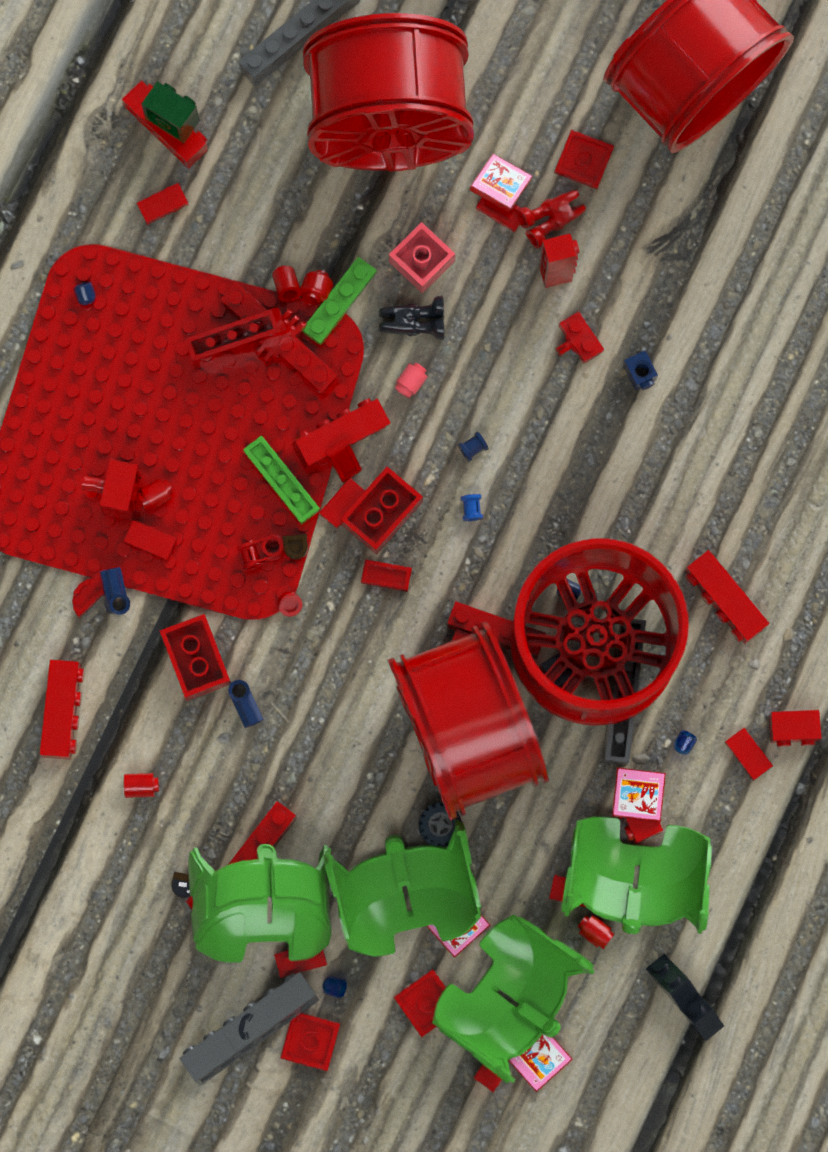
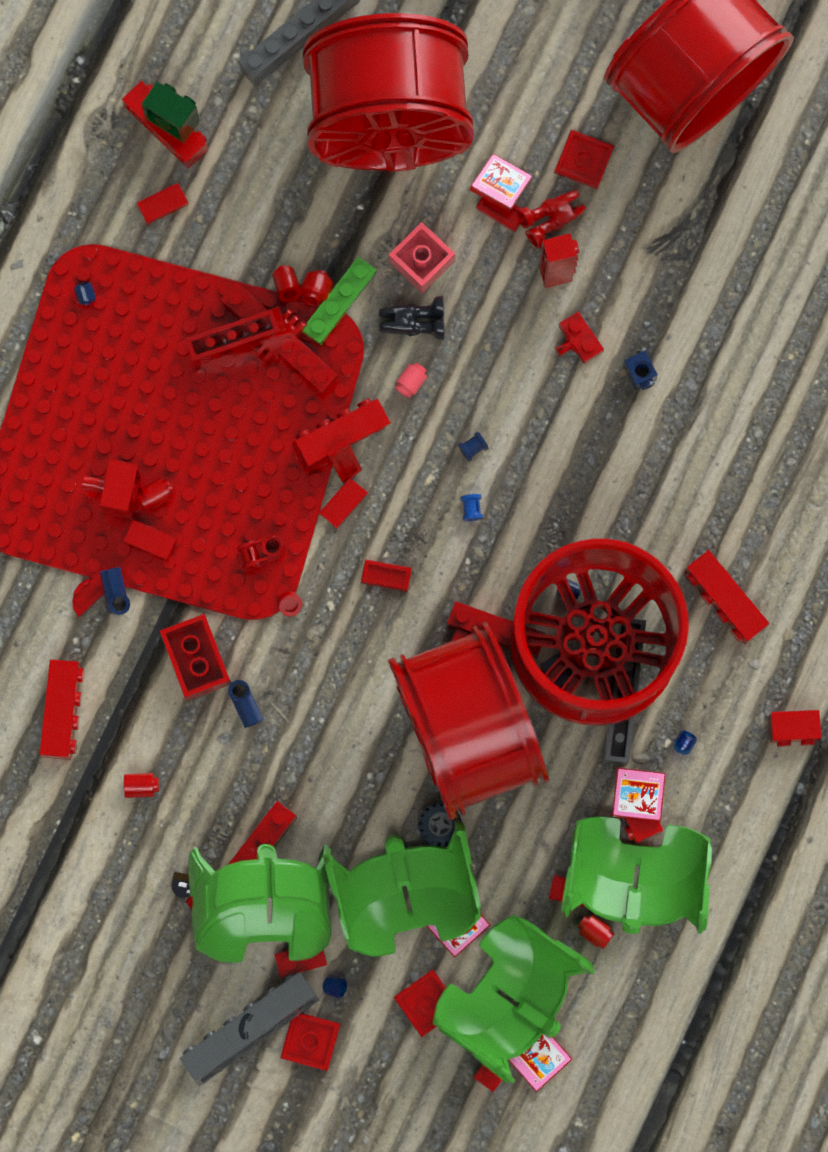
(281, 480): bright green plate -> none
(295, 546): dark brown tile -> none
(381, 510): red brick -> none
(685, 997): black arch -> none
(748, 754): red tile -> none

